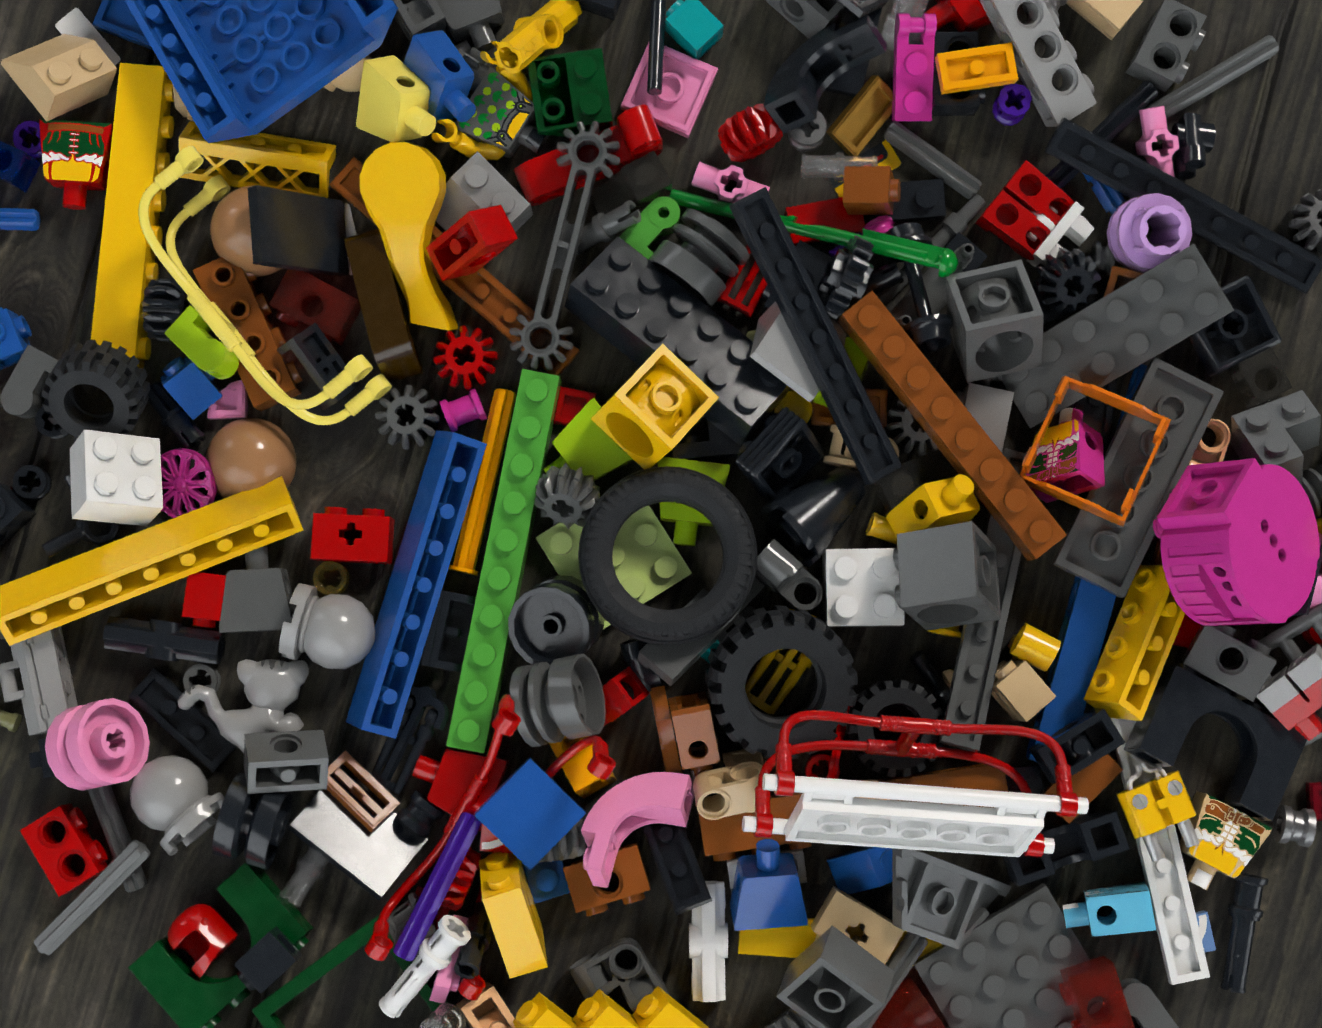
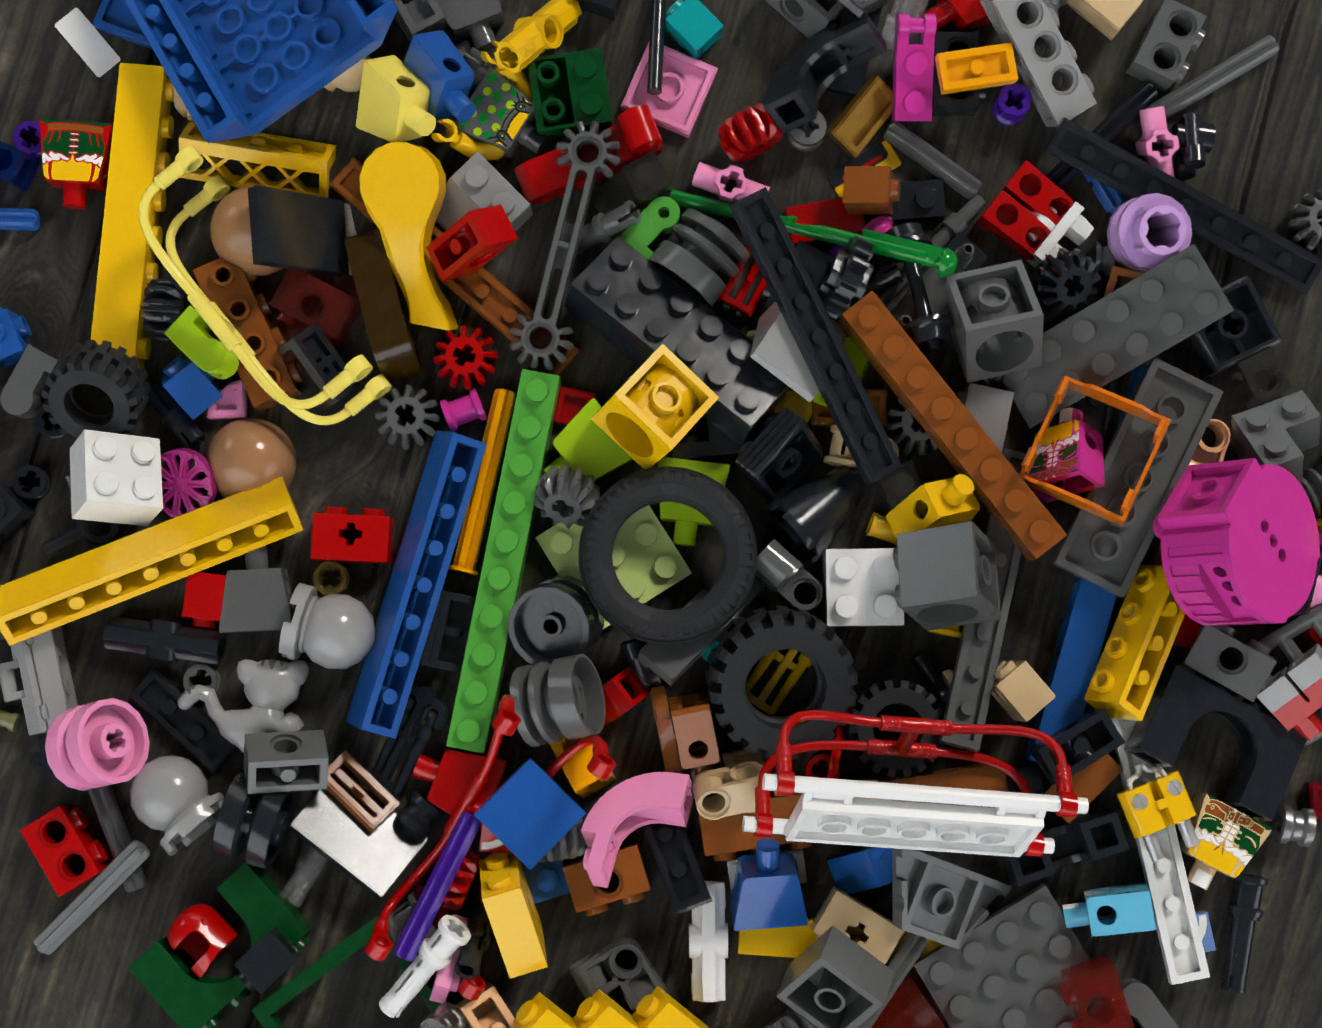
(61, 74): tan slope -> none
(832, 166): clear pin -> none
(1034, 647): yellow piece -> none

